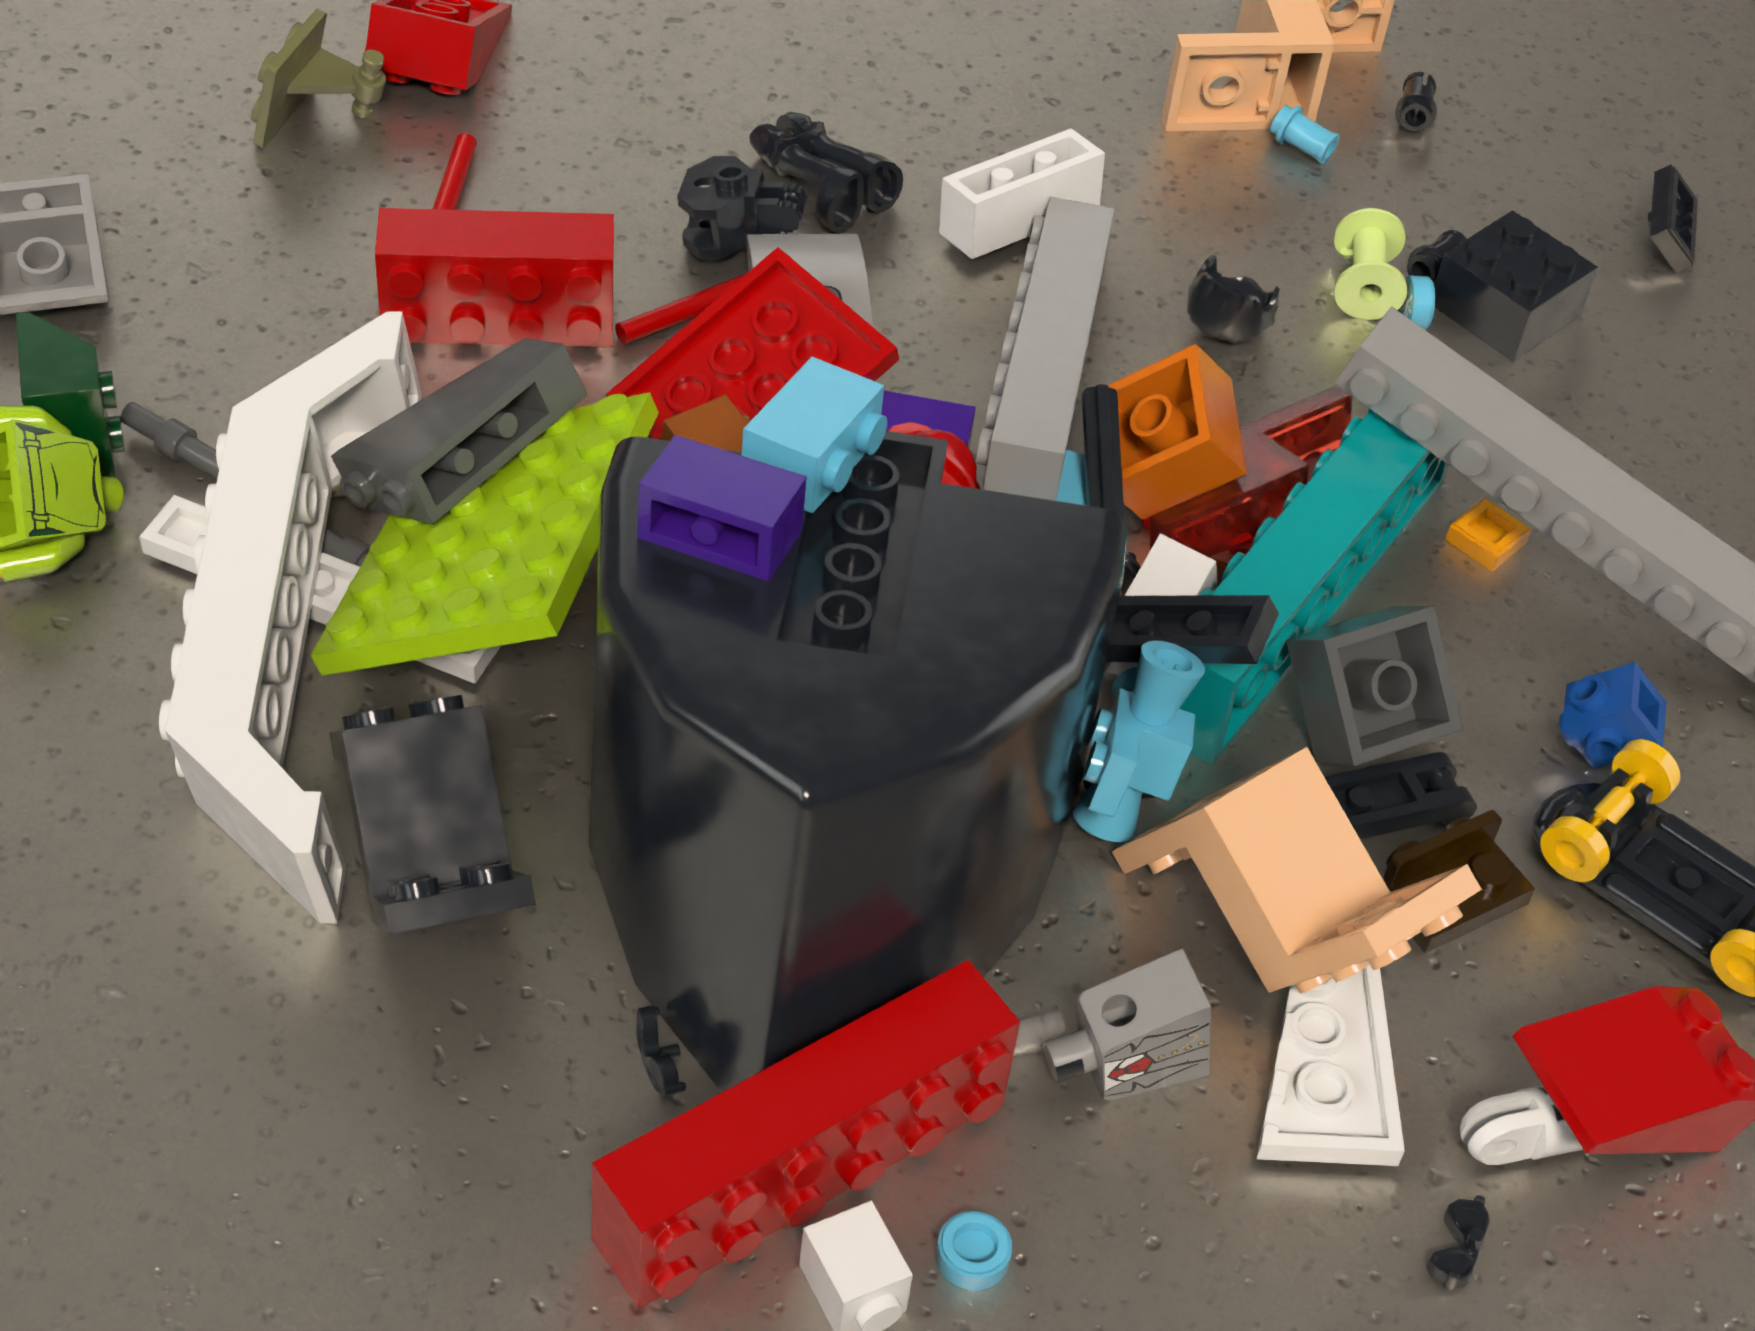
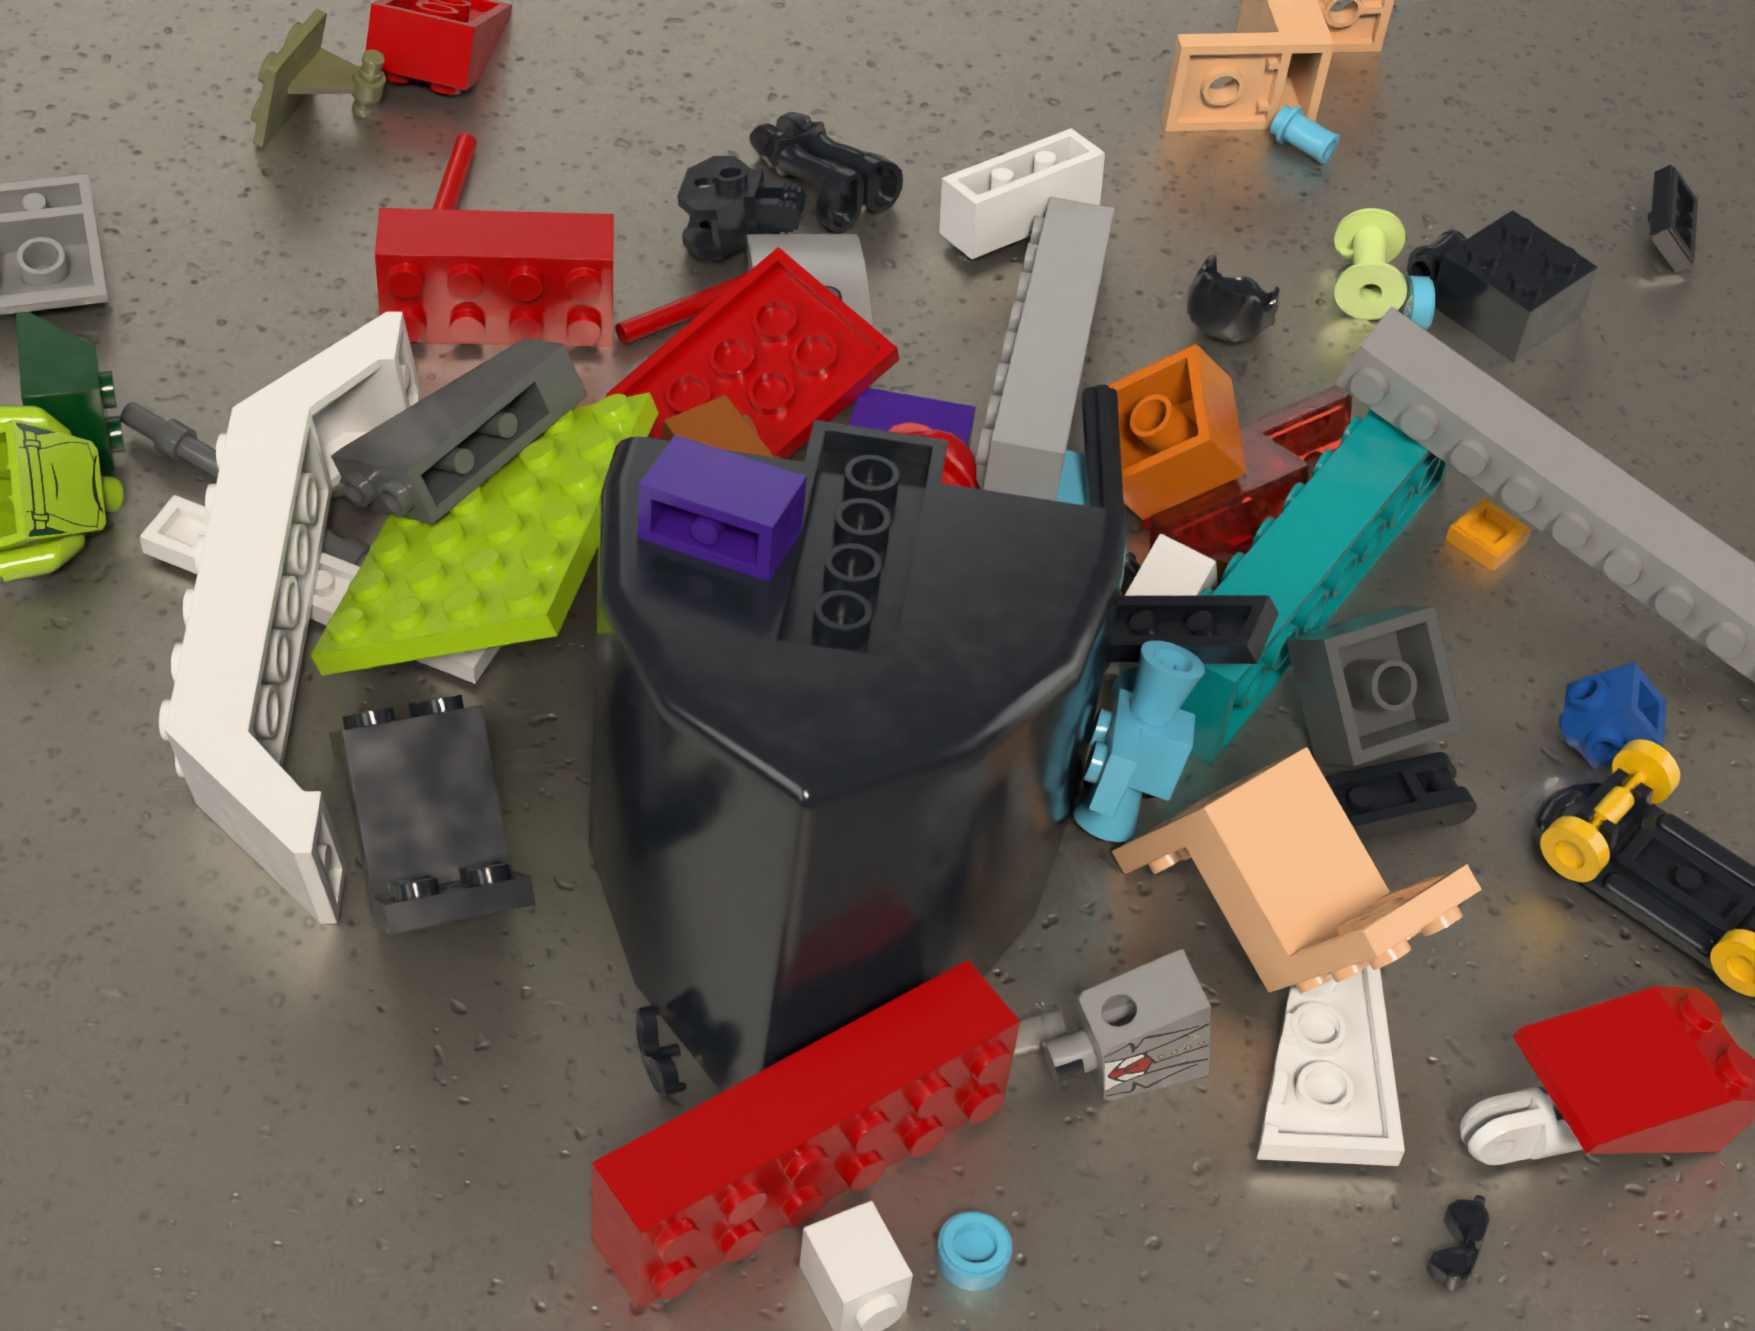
(818, 427): medium azure brick -> none
(1416, 107): black pin -> none
(1460, 844): dark brown bracket -> none

